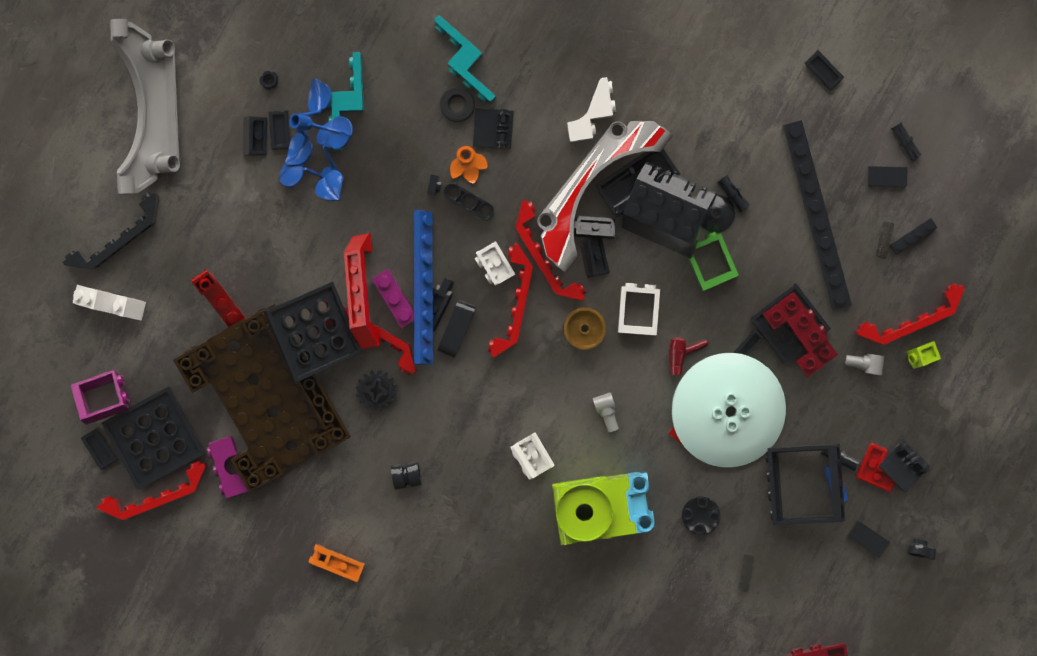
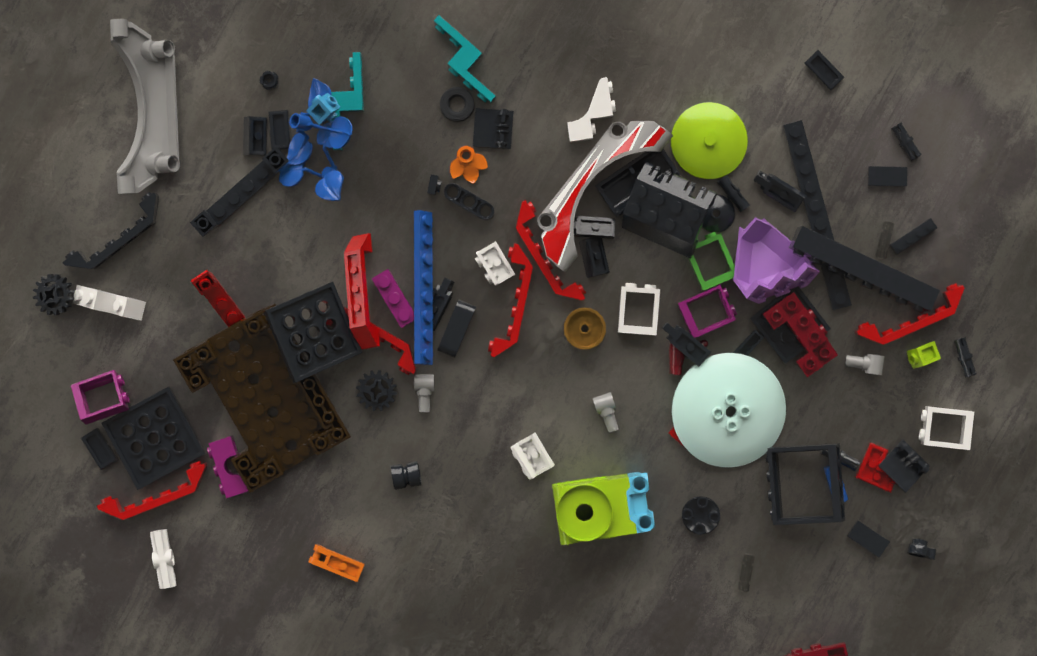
(46, 295): none -> black gear
(163, 559): none -> white piece
(240, 193): none -> black slope
(323, 108): none -> dark azure brick
(424, 387): none -> light grey pin
(686, 344): none -> black hinge
(709, 140): none -> lime dish
(723, 295): none -> magenta window
(767, 264): none -> medium lavender panel
(780, 190): none -> black hinge
(864, 269): none -> black brick
(965, 357): none -> black pin
(966, 428): none -> white window

